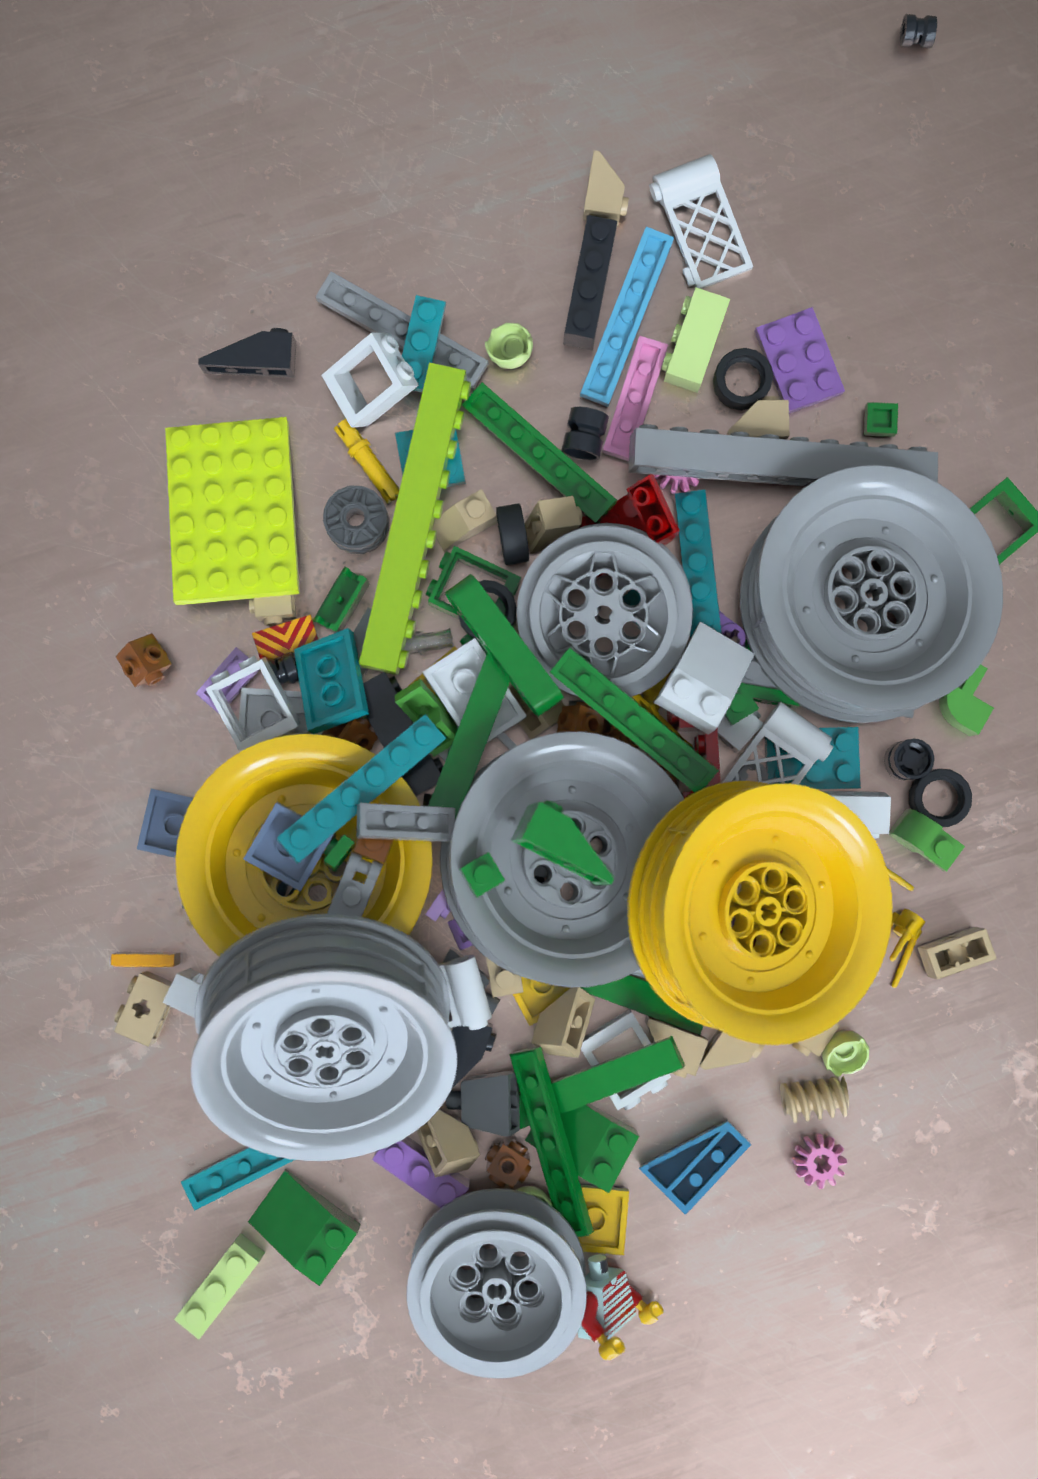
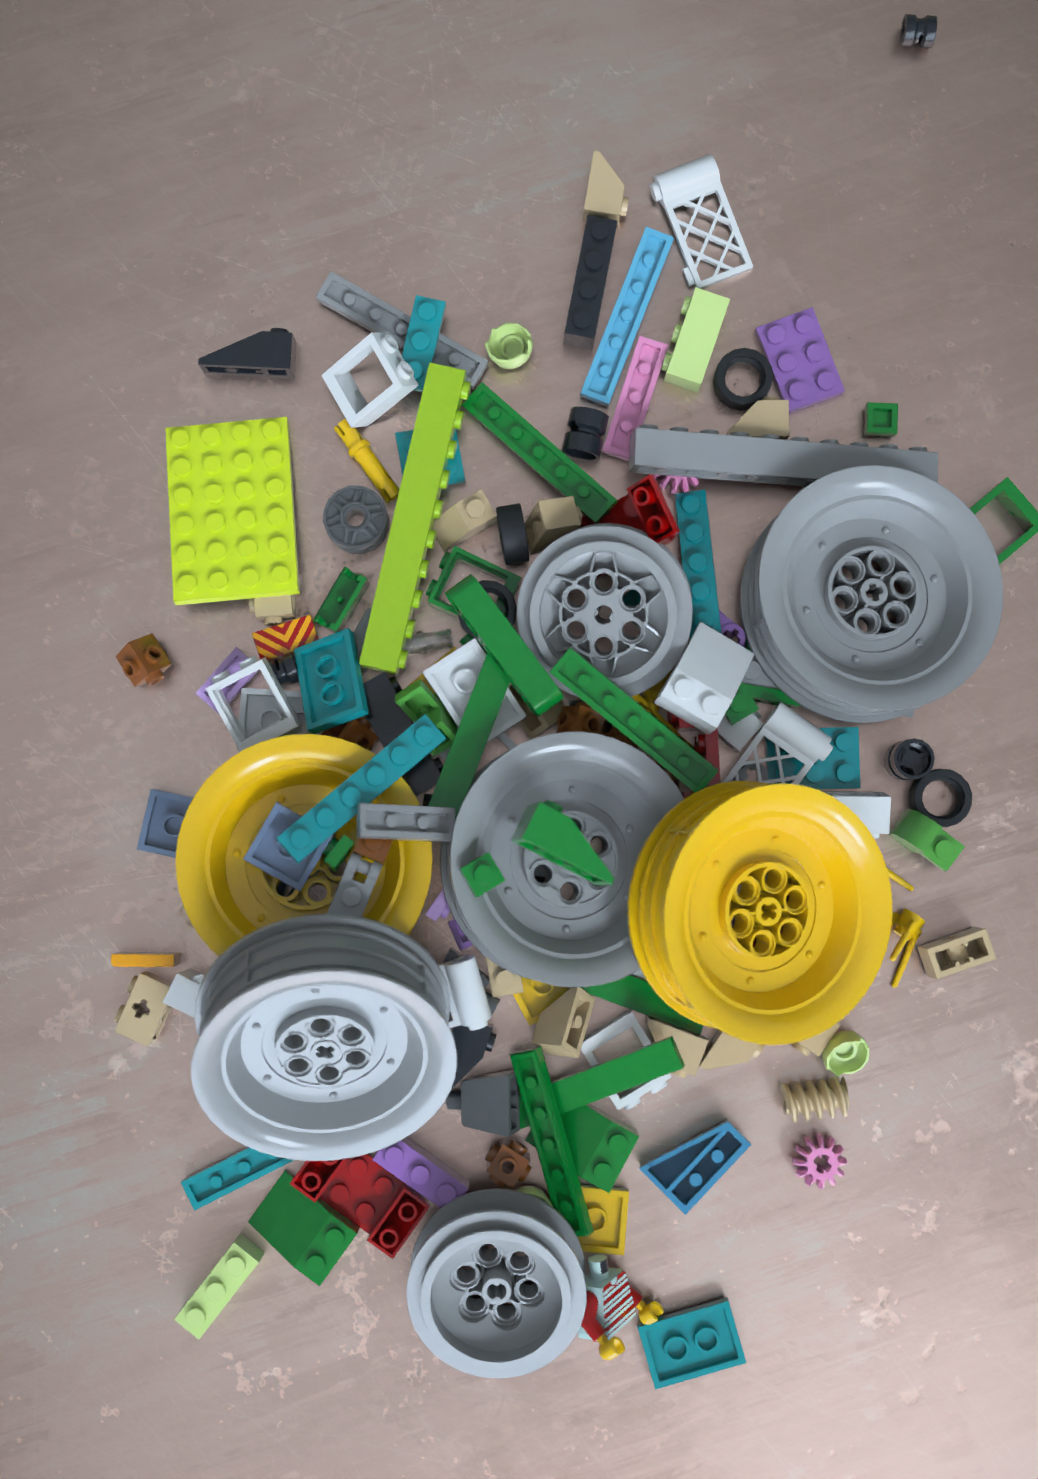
(366, 1197): none -> red slope
(448, 1144): tan slope -> none
(691, 1343): none -> teal plate
(965, 710): bright green brick -> none

